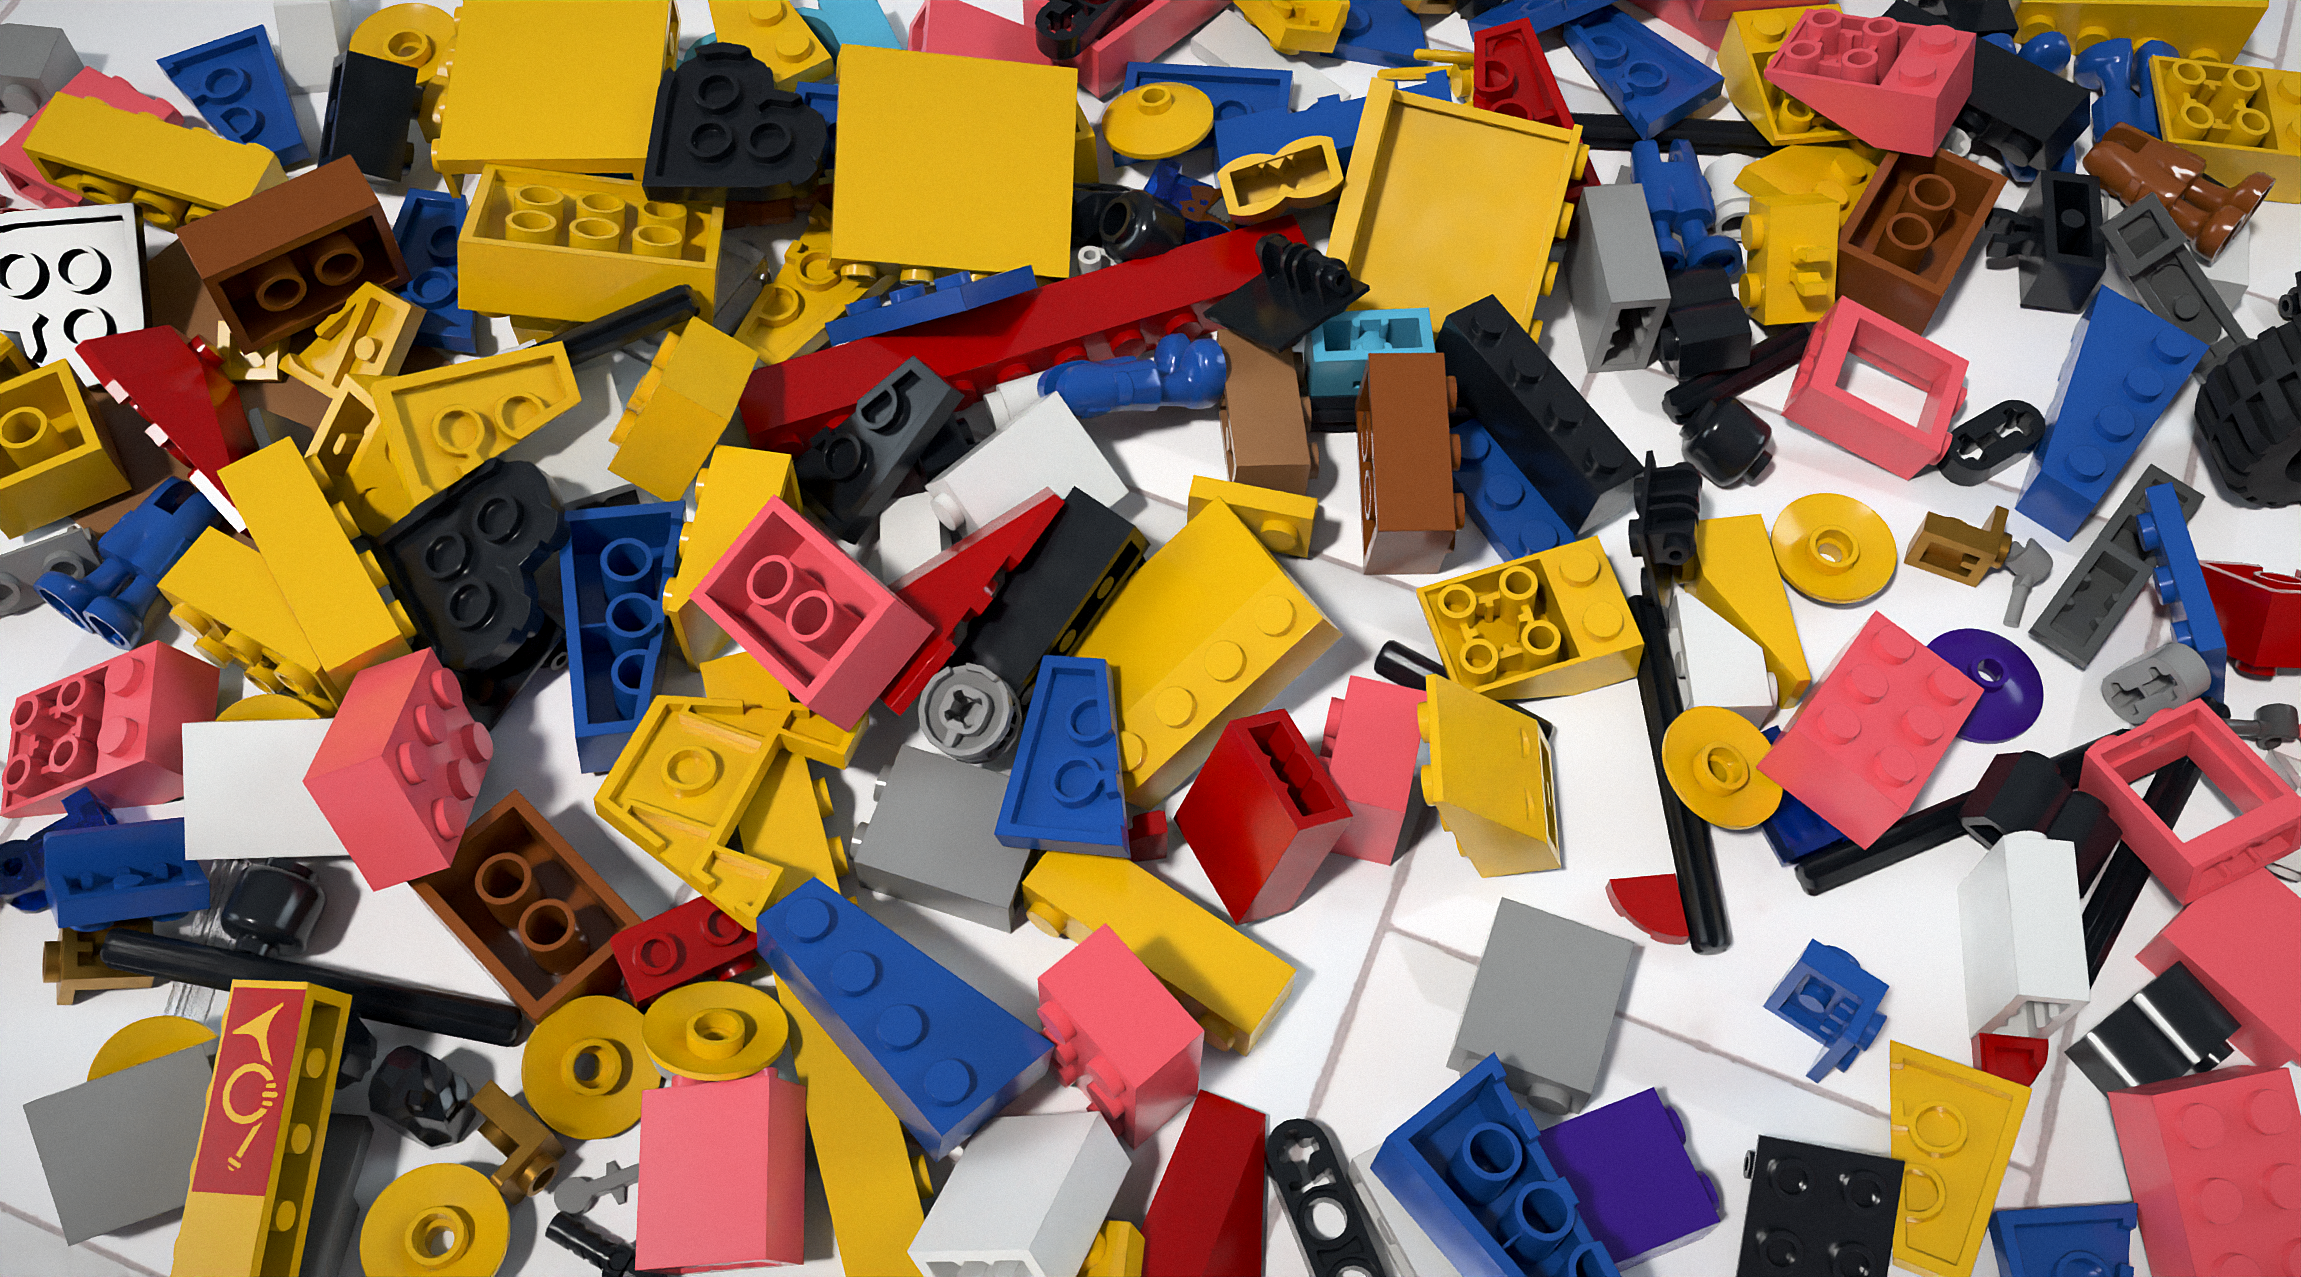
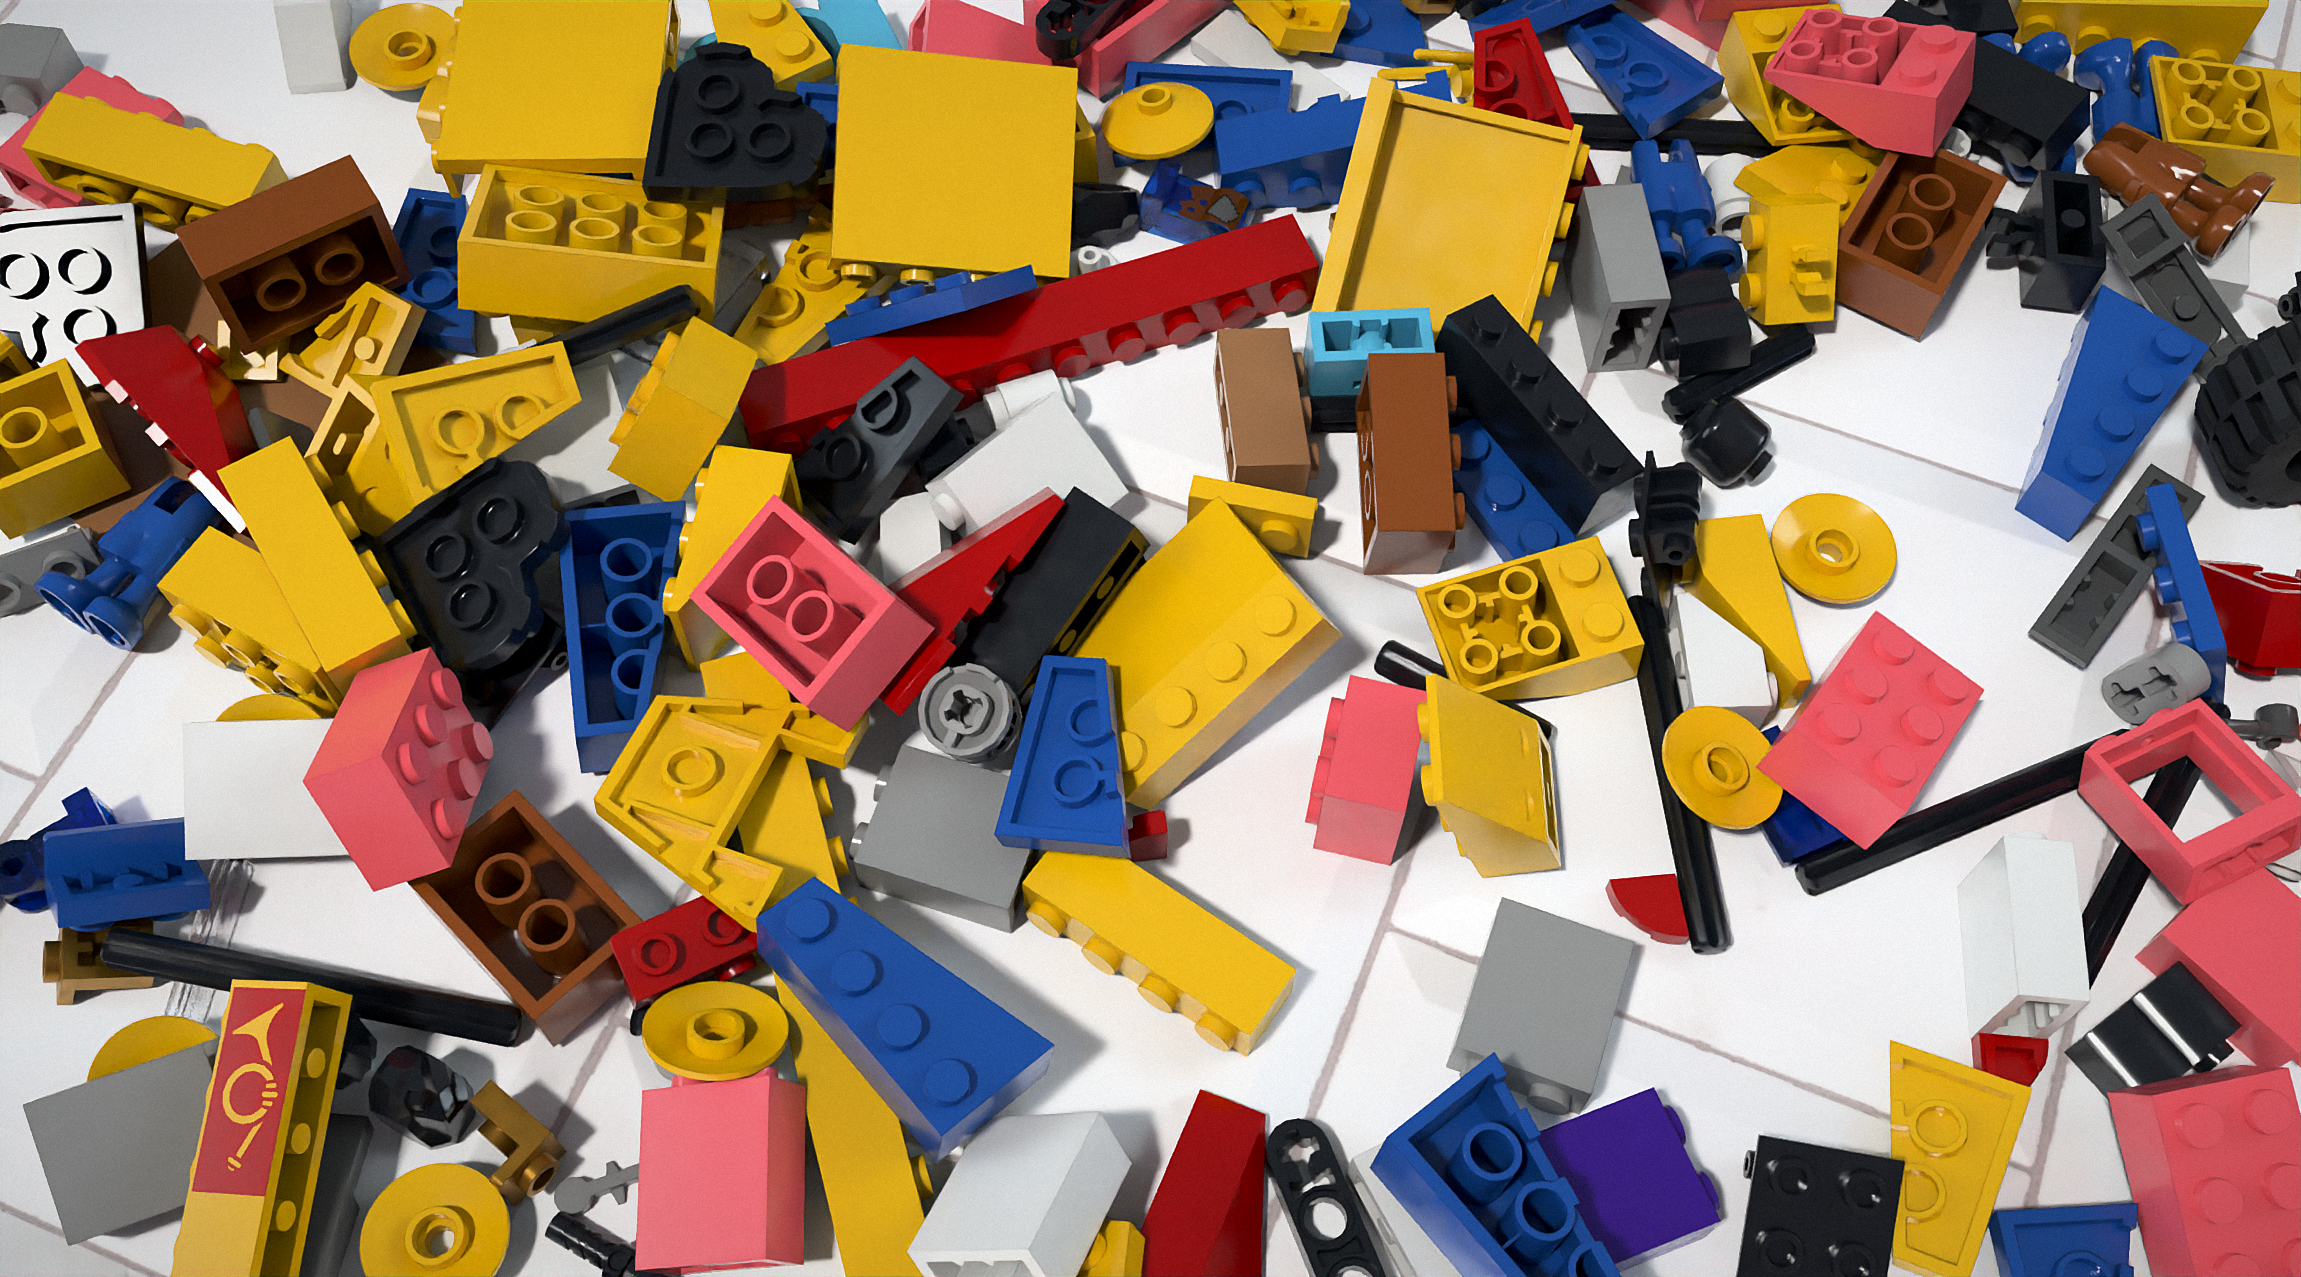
(108, 731): coral slope -> none
(241, 91): blue wing -> none
(274, 908): black head -> none
(371, 116): black brick -> none
(613, 1093): yellow dish -> none
(1119, 1036): coral brick -> none
(1140, 226): black head -> none
(1179, 376): blue piece -> none
(1261, 816): red brick -> none
(1290, 295): black hinge -> none
(1297, 177): yellow brick -> none
(1830, 1002): blue bracket -> none
(1858, 424): coral window -> none
(1959, 549): pearl gold bracket -> none
(1997, 451): black beam -> none
(2010, 700): dark purple dish -> none
(2028, 795): black brick -> none
(2030, 566): light grey hand -> none

